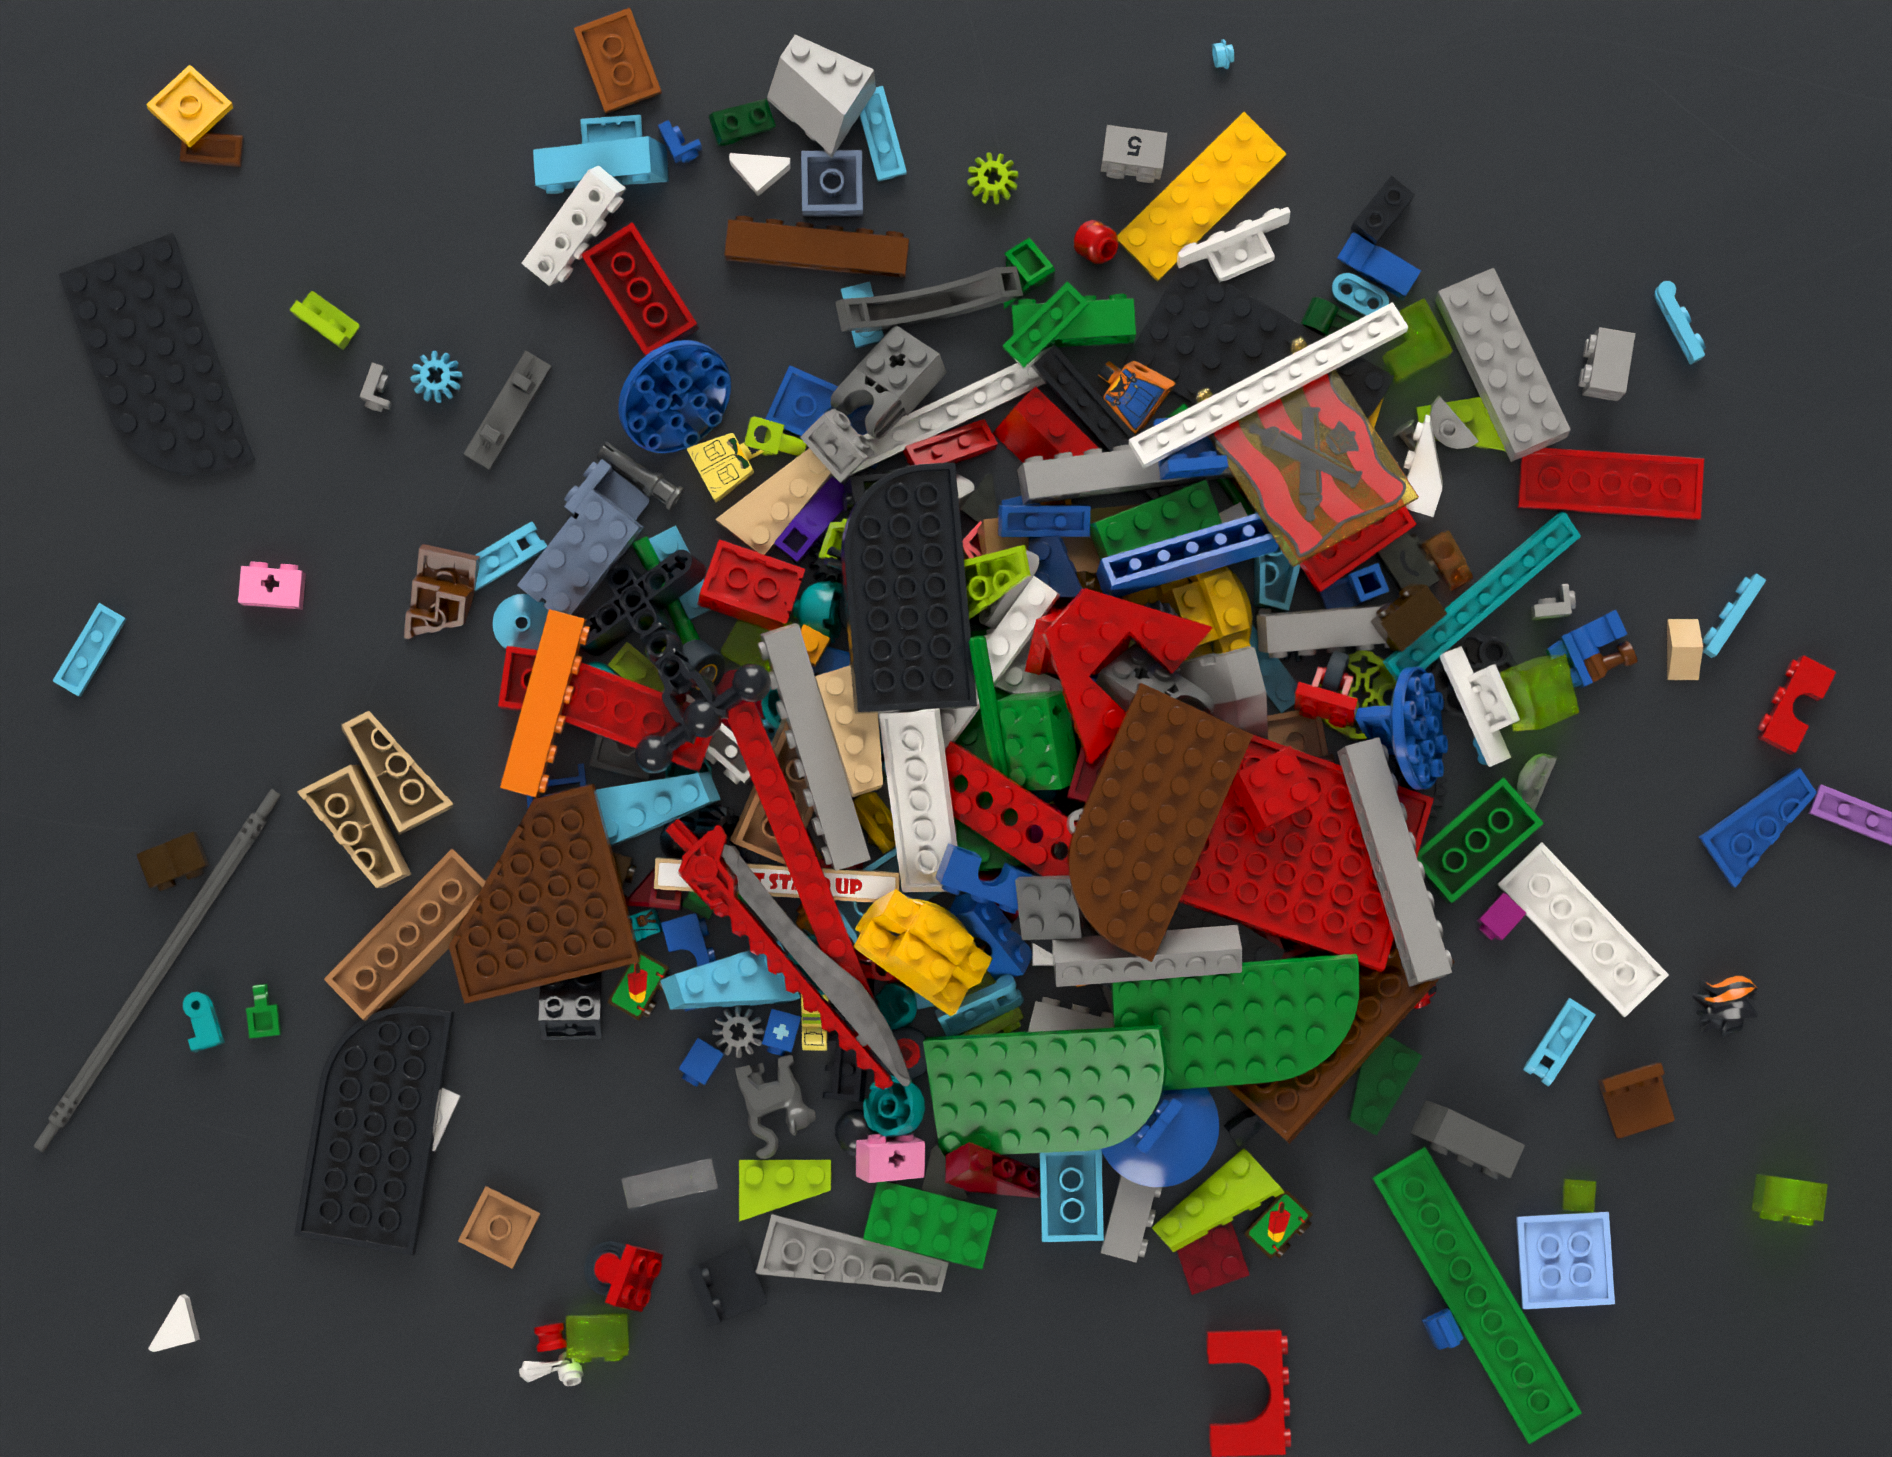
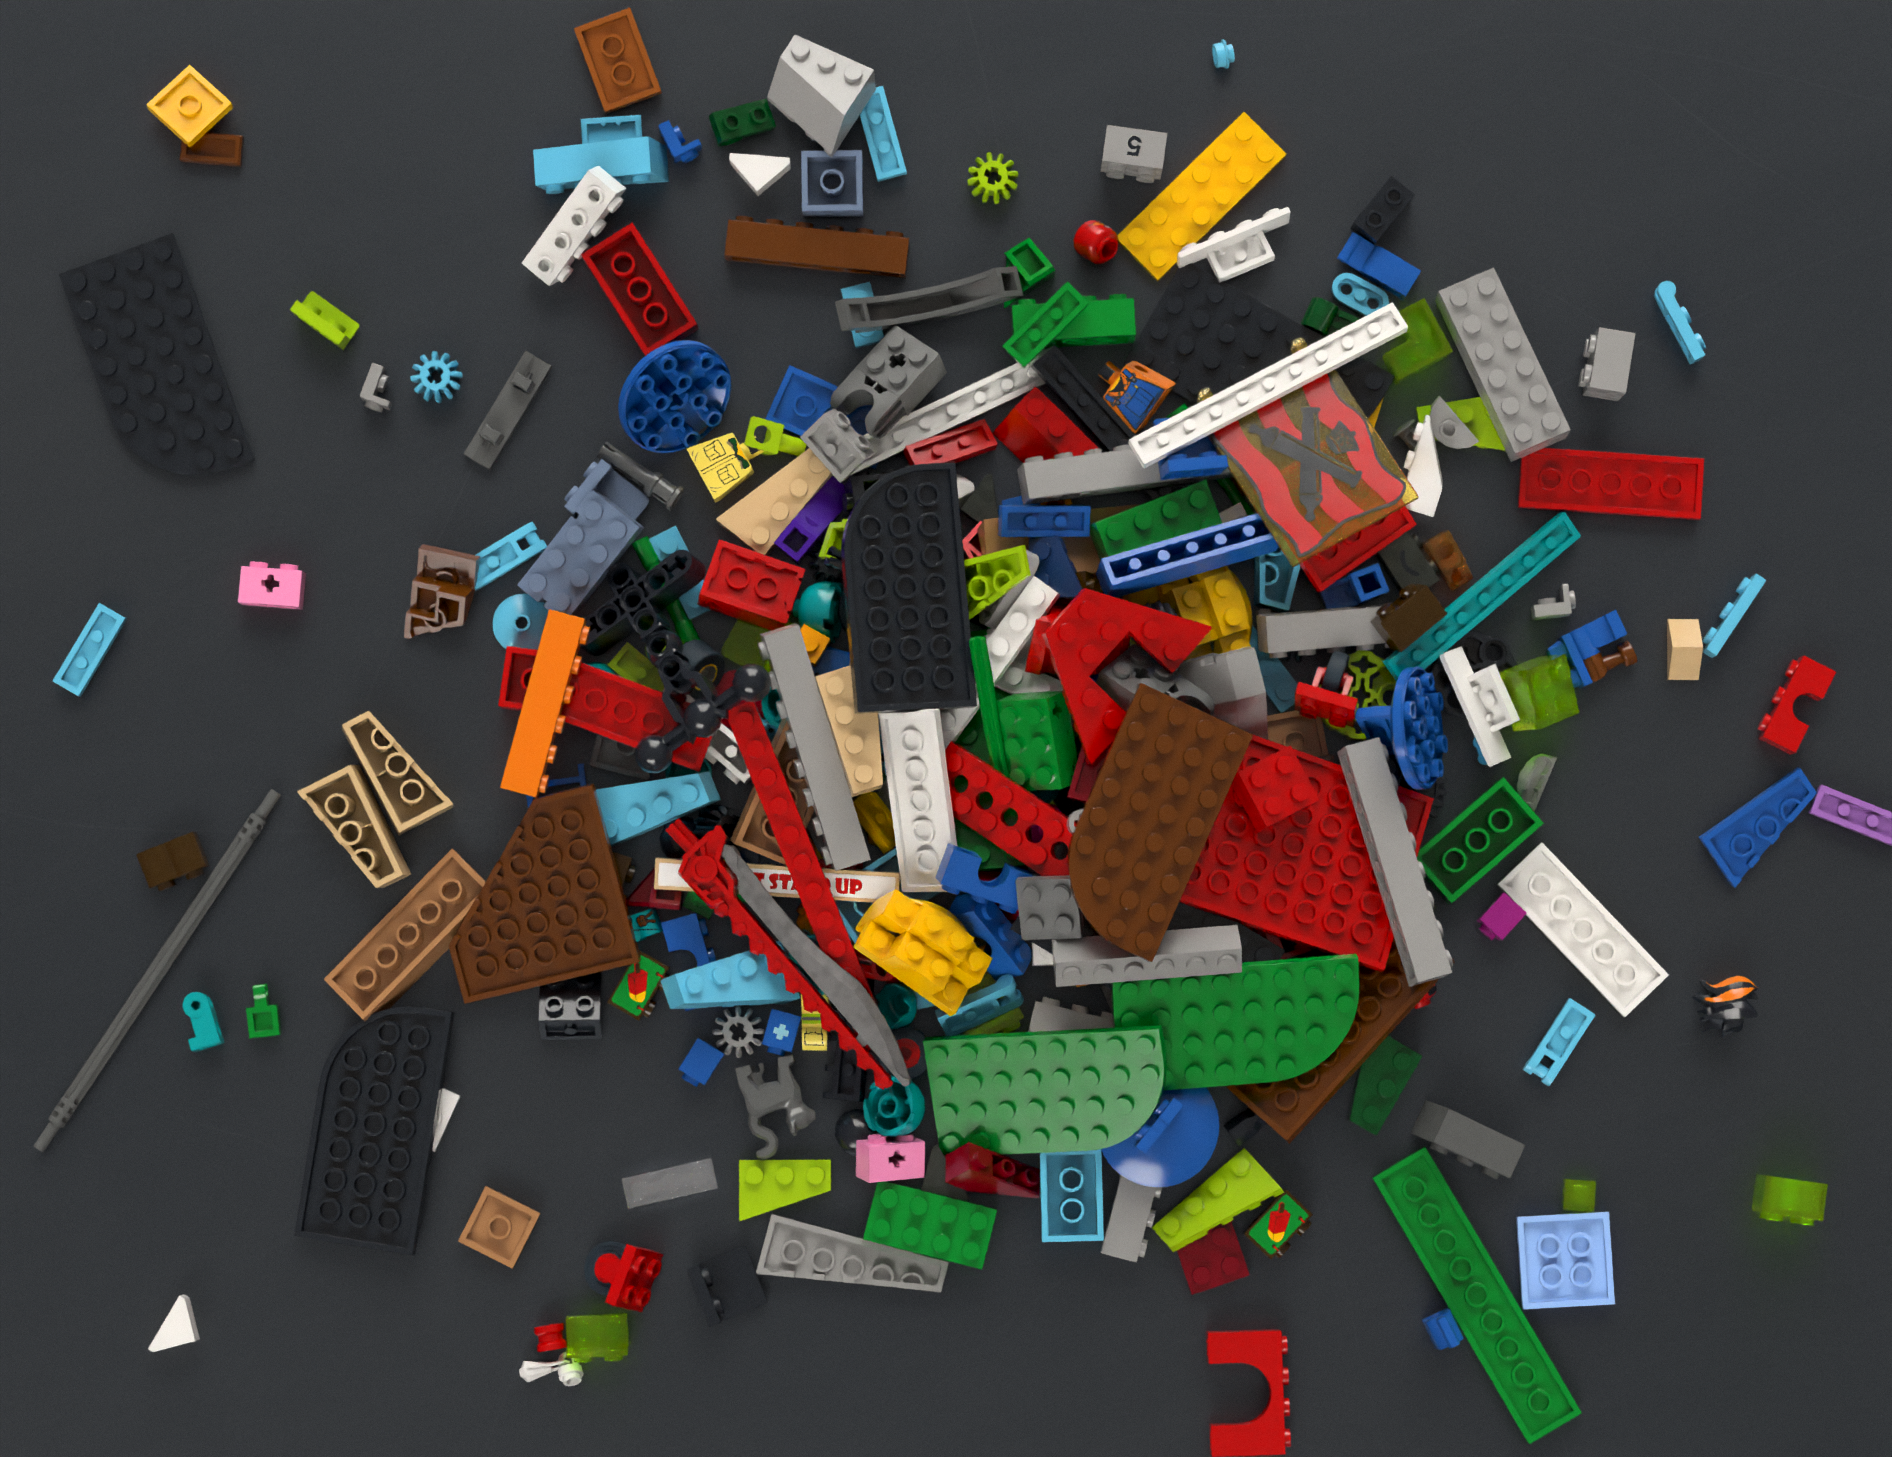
(1636, 1100): reddish brown bracket -> none

